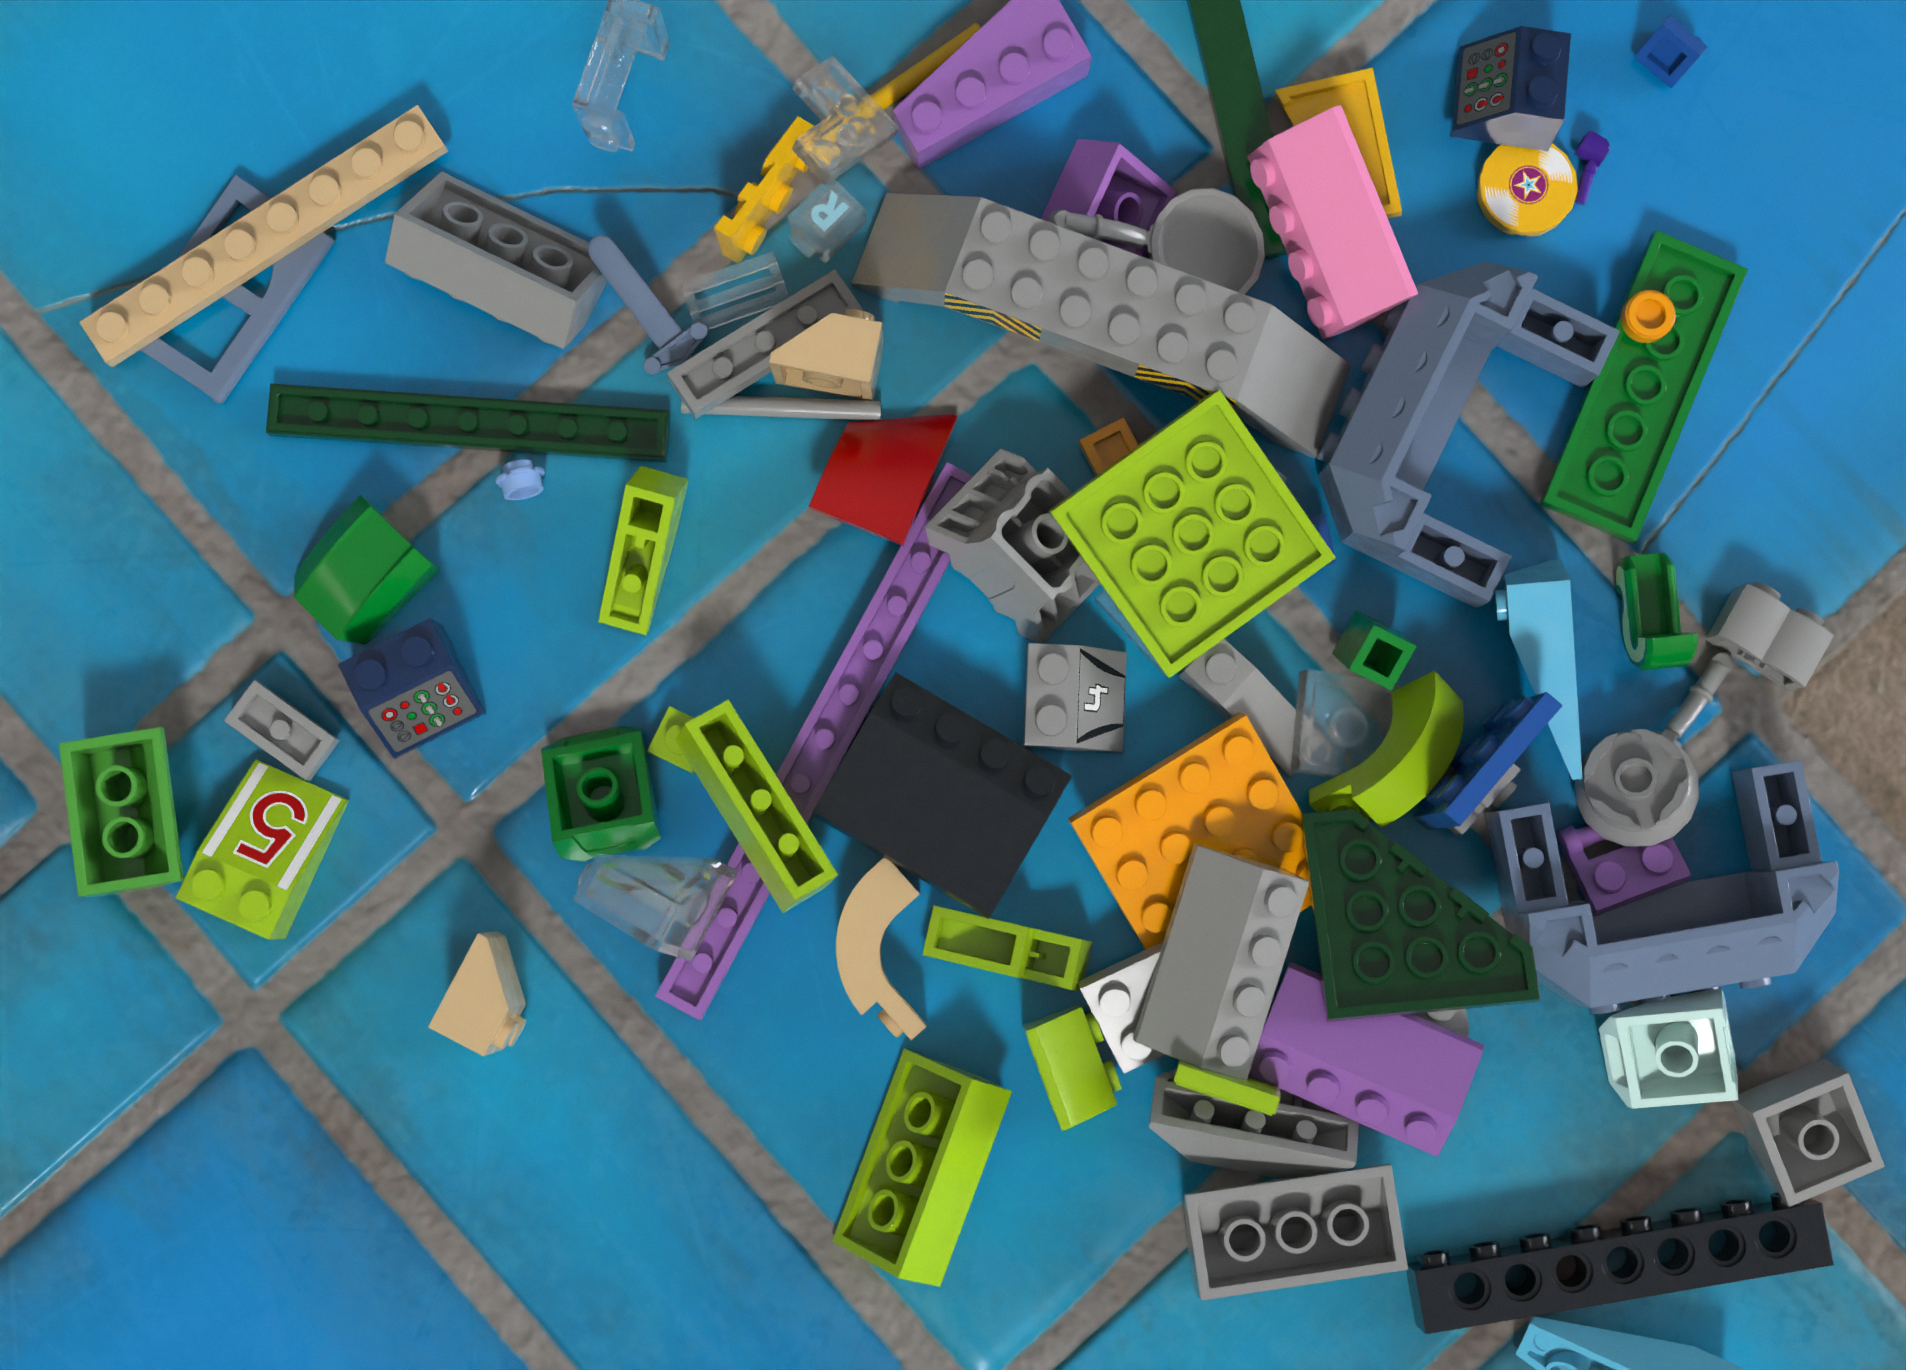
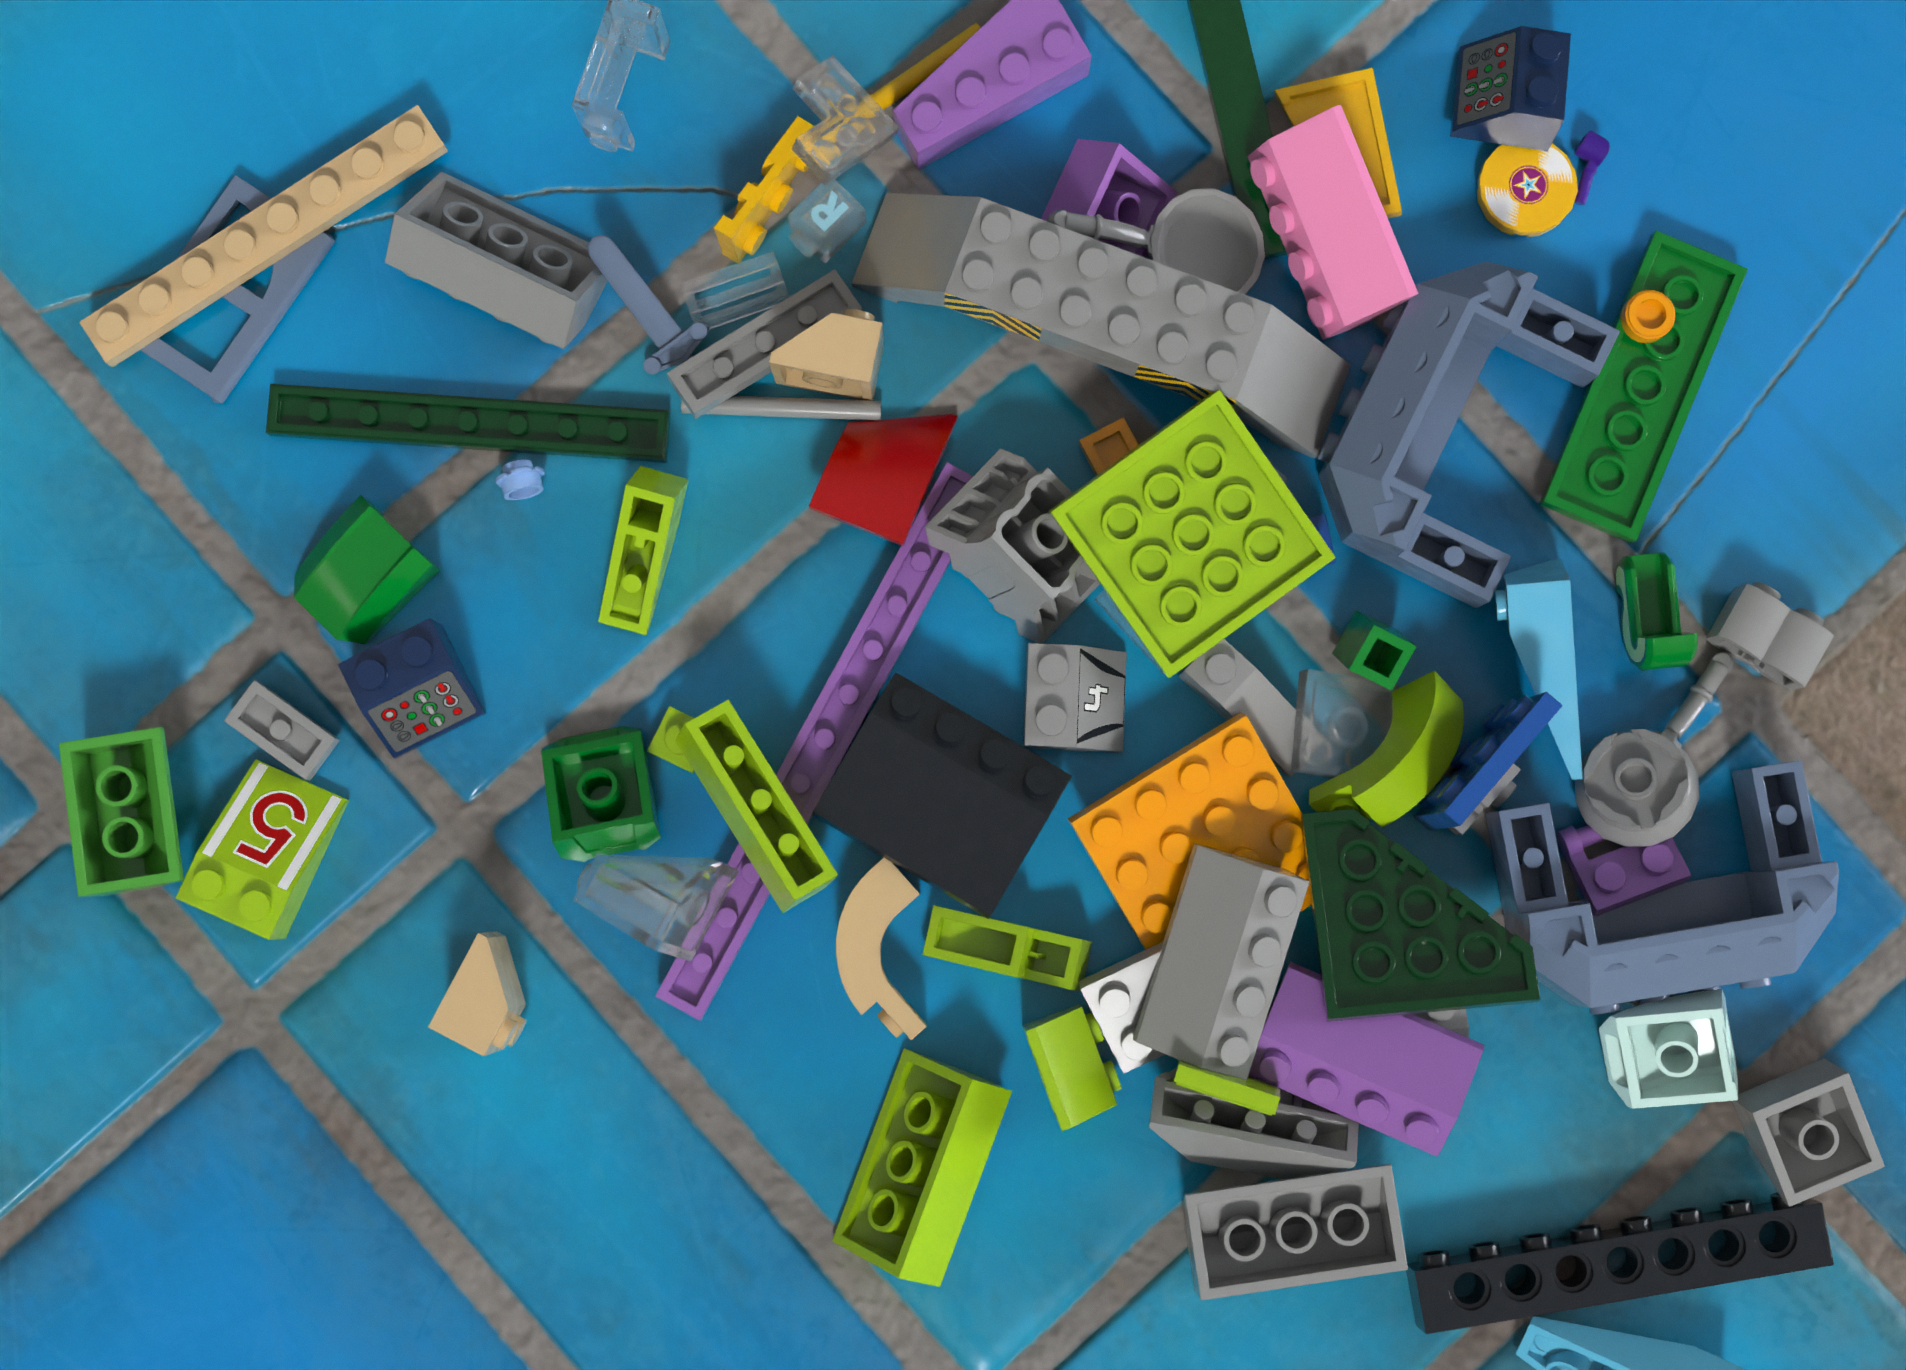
(1670, 51): blue tile -> none

